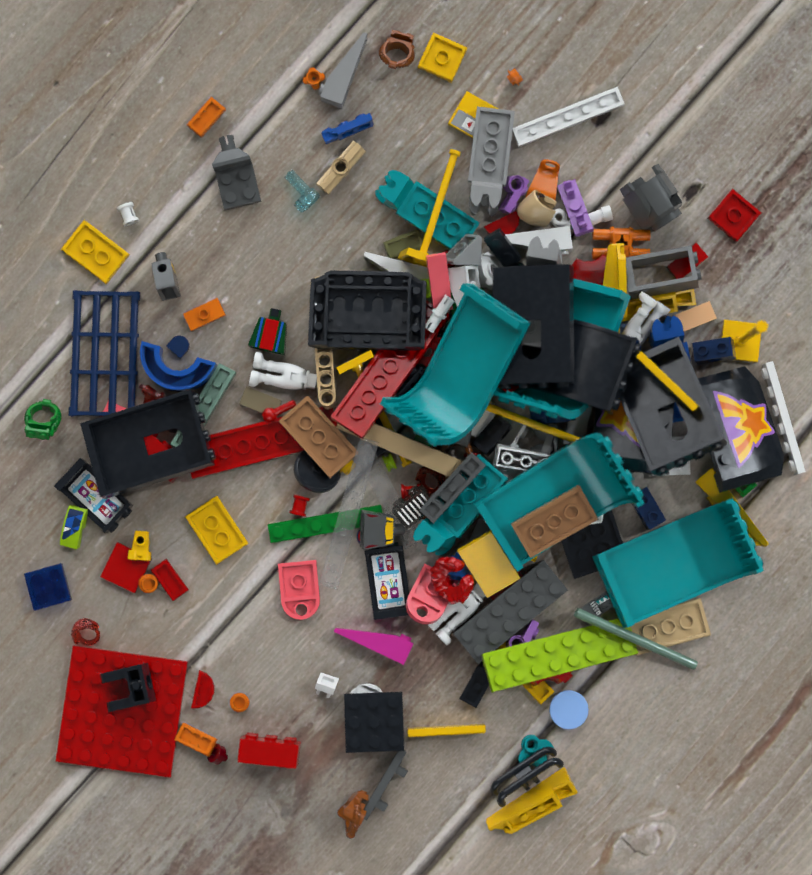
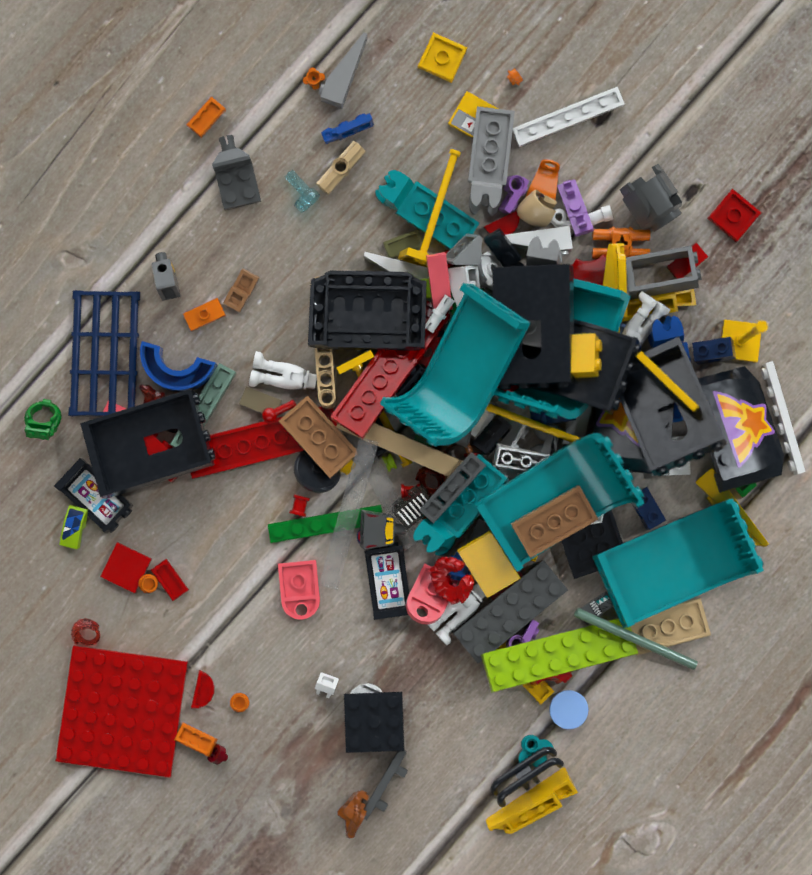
(48, 586): clear blue plate -> none
(95, 252): yellow tile -> none
(128, 214): white bush -> none
(139, 685): black brick -> none
(140, 551): yellow plate -> none
(179, 346): dark blue tile -> none
(216, 530): yellow tile -> none
(241, 290): none -> medium nougat slope
(269, 750): red brick -> none
(270, 334): torso -> none
(389, 645): dark pink slope -> none
(398, 41): dark orange piece -> none
(446, 730): yellow tile -> none
(475, 687): black hinge -> none
(585, 355): none -> yellow piece
(696, 316): light nougat tile -> none

